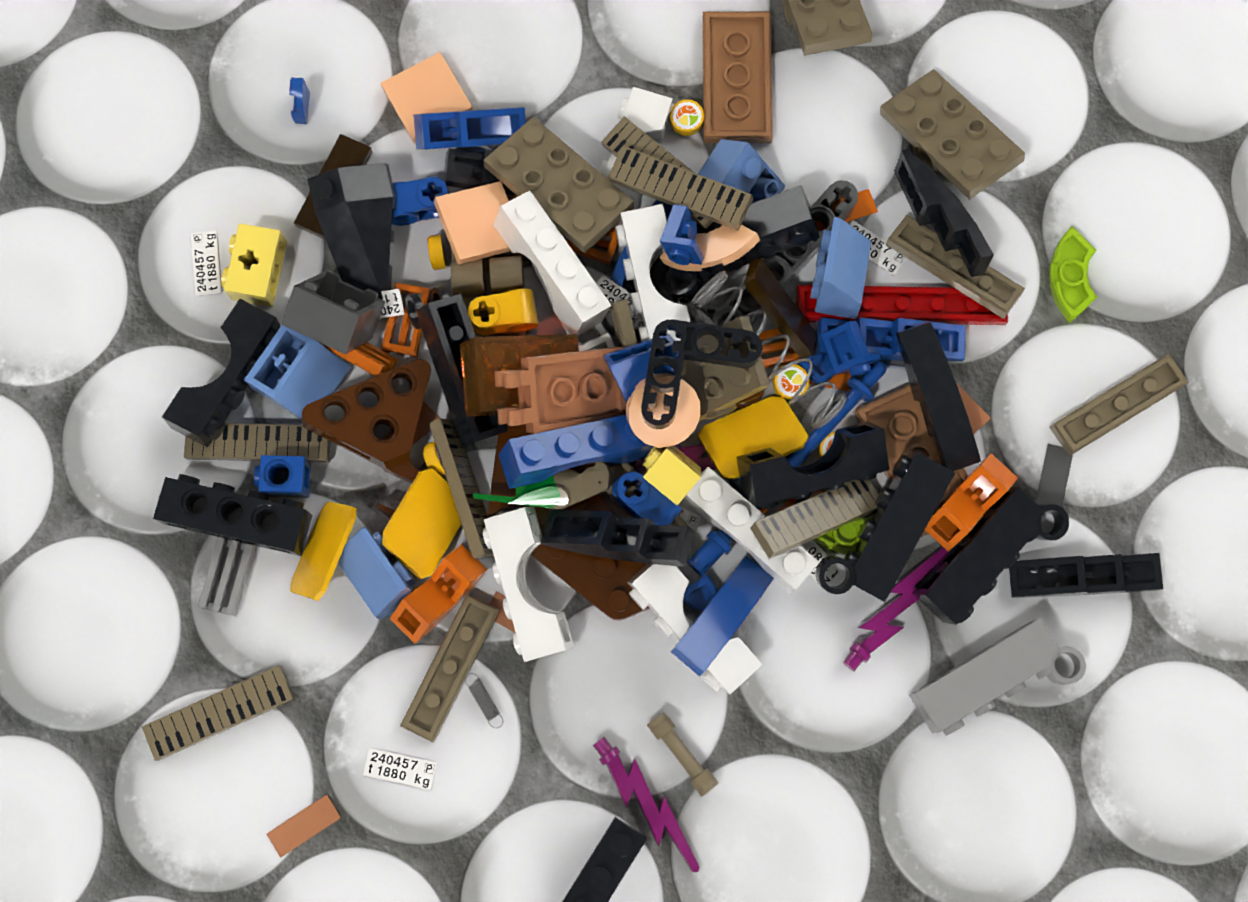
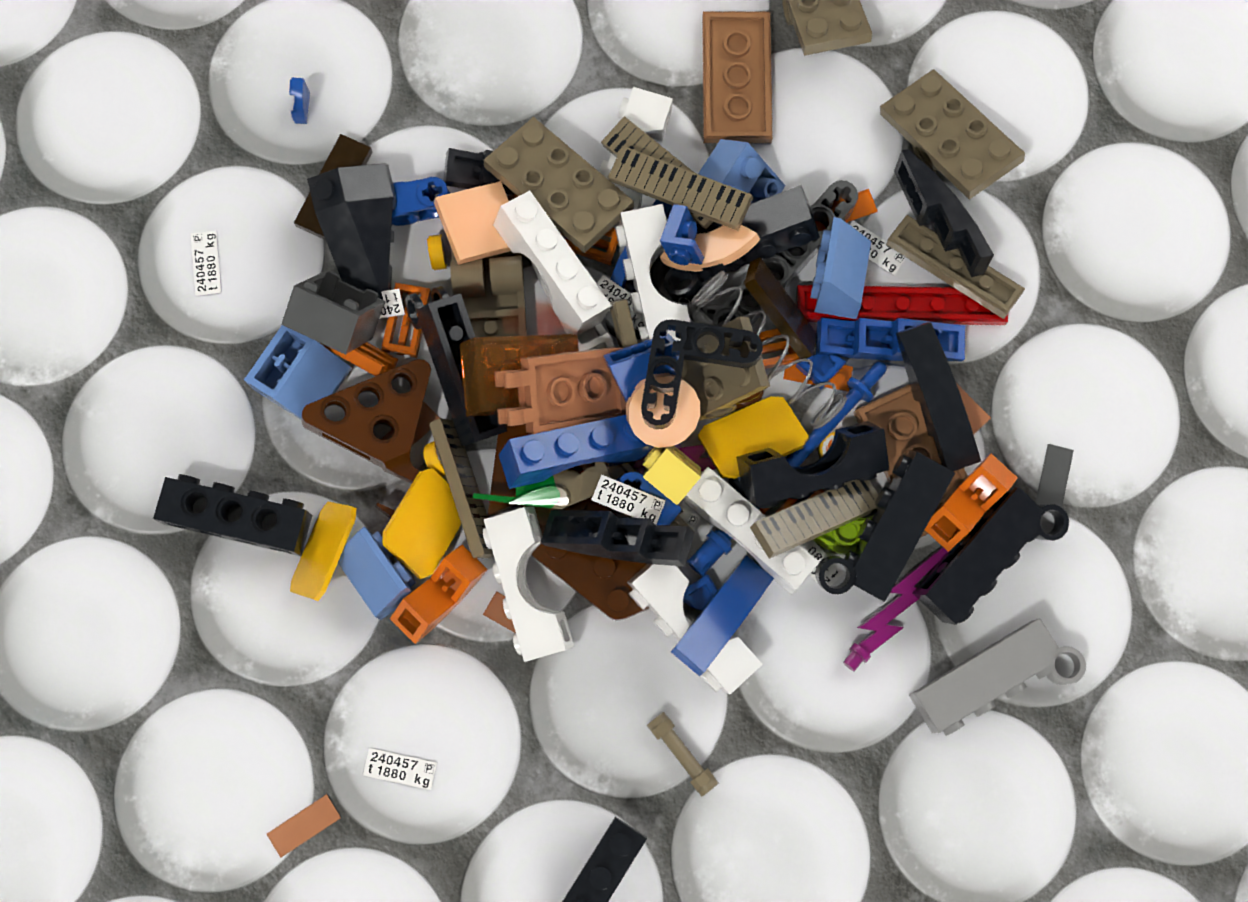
(203, 409): black arch -> none
(213, 572): light grey tile -> none
(218, 713): dark tan tile -> none
(251, 441): dark tan tile -> none
(261, 281): light yellow brick -> none
(299, 476): blue brick -> none
(425, 89): light nougat tile -> none
(450, 668): dark tan tile -> none
(467, 127): blue slope -> none
(484, 700): light grey piece -> none
(507, 312): yellow piece -> none
(627, 499): none -> white sticker
(635, 782): magenta piece -> none
(686, 117): tile -> none
(789, 381): tile -> none
(848, 350): blue bracket -> none
(1069, 274): lime tile -> none
(1086, 575): black slope -> none
(1118, 404): dark tan tile -> none

